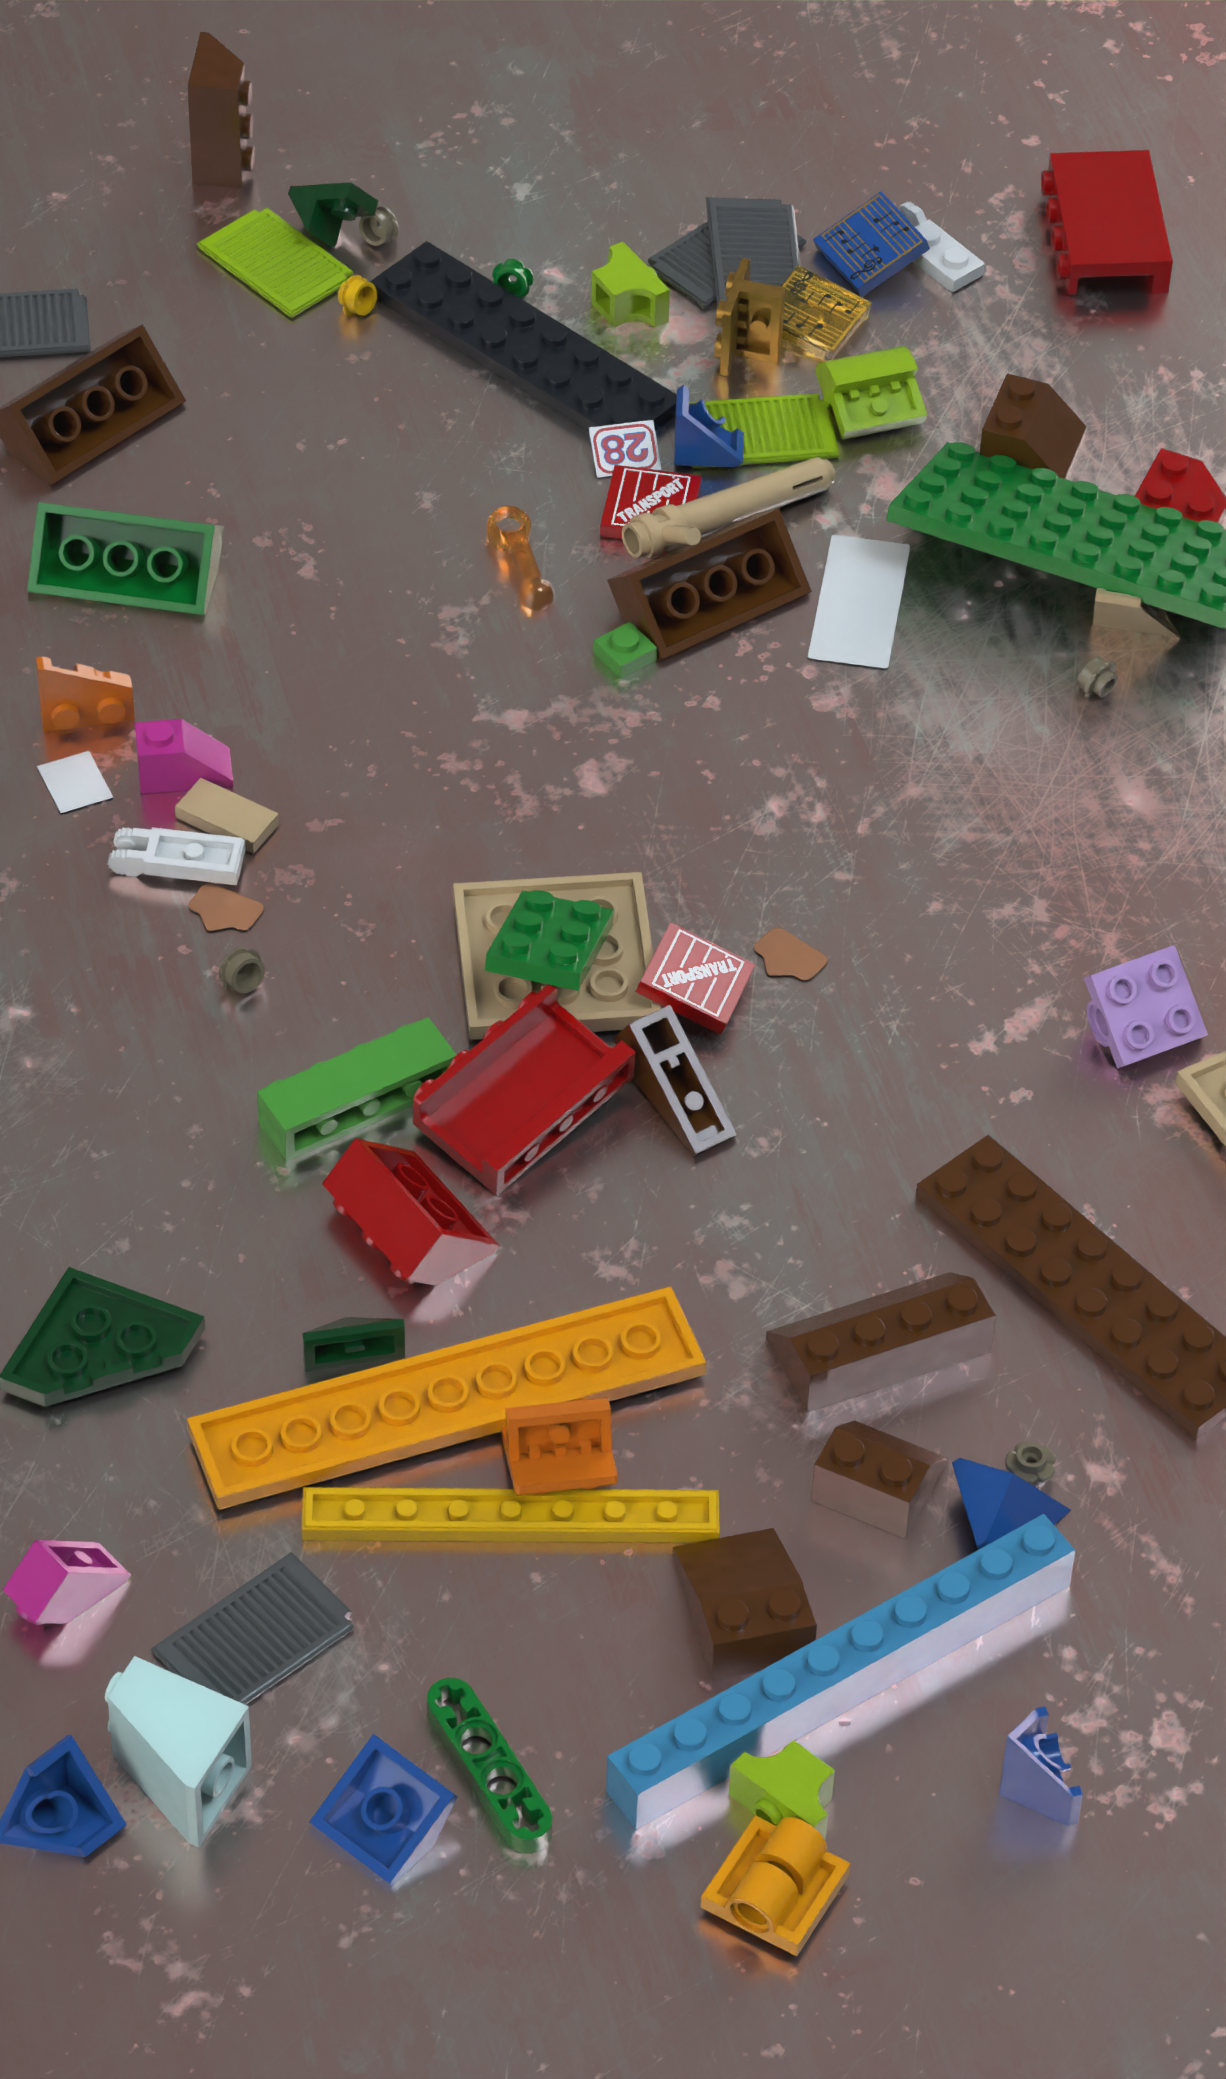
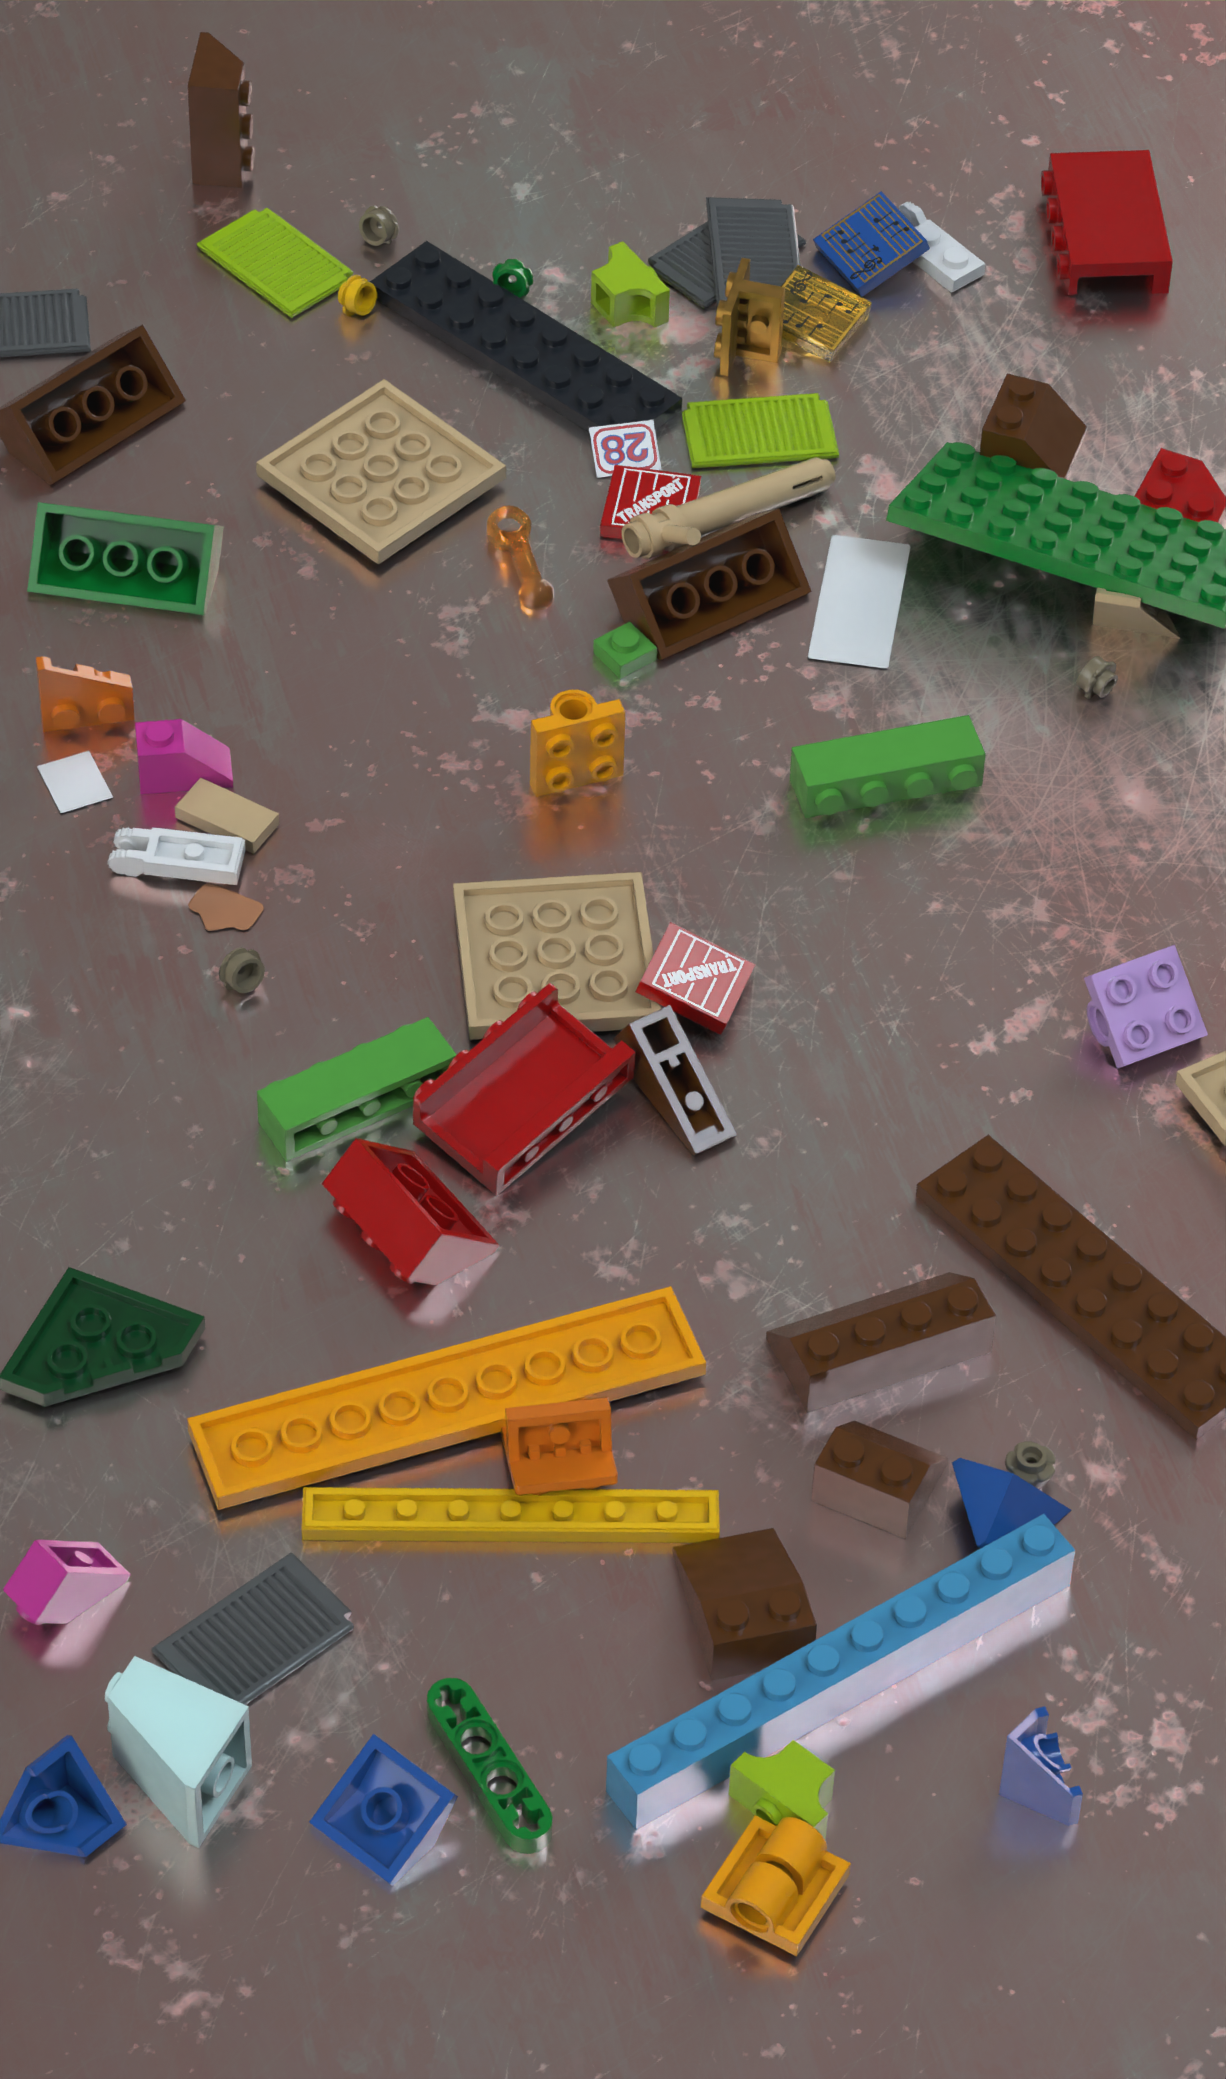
(327, 205): dark green slope -> none
(353, 1342): dark green slope -> none
(381, 471): none -> tan plate
(549, 939): green plate -> none
(576, 743): none -> light orange plate
(700, 437): blue slope -> none
(789, 955): nougat sticker -> none
(872, 391): lime brick -> none
(887, 766): none -> bright green brick

